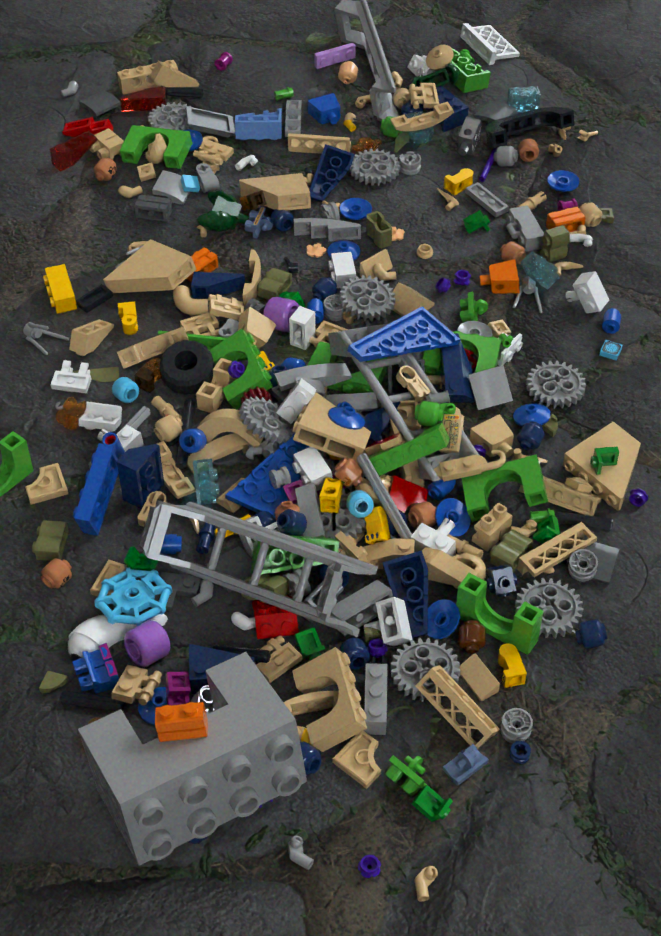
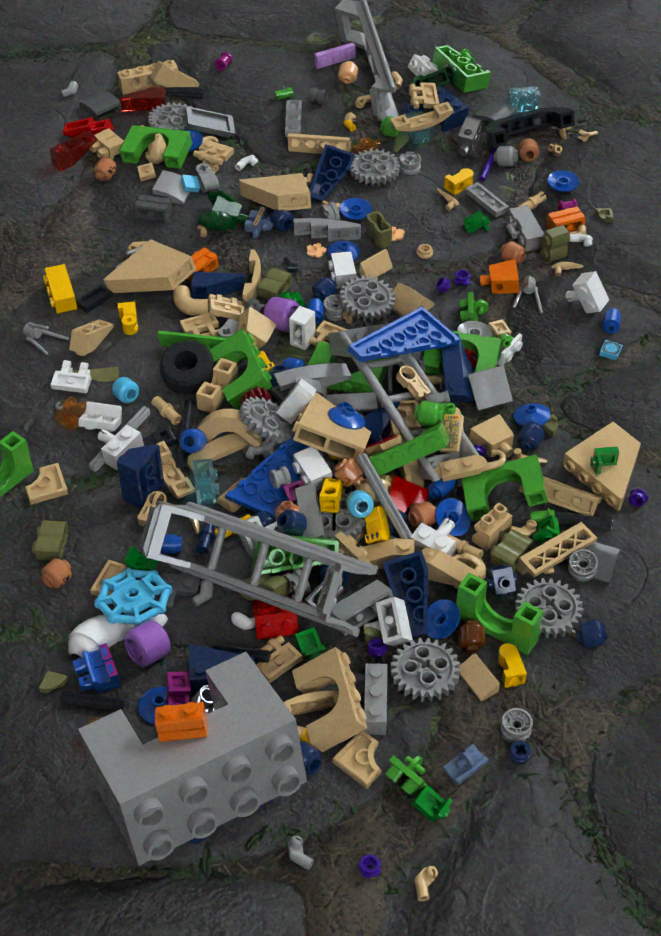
(99, 485): blue hinge -> none
(129, 192): tan arm -> none
(130, 685): tan plate -> none
(149, 375): dark brown leg -> none
(150, 347): tan slope -> none
(168, 428): tan head -> none
(236, 369): dark purple plate -> none
(251, 200): dark brown leg -> none
(259, 126): medium blue wedge -> none
(324, 109): blue torso -> none
(356, 651): dark blue head -> none
(382, 274): tan arm -> none
(400, 97): tan head -> none
(439, 57): tan dish -> none
(462, 701): tan fence -> none
(487, 43): white fence -> none
(540, 270): clear light blue brick -> none
(556, 384): light grey gear -> none
(579, 484): tan tile -> none
(592, 214): tan head -> none

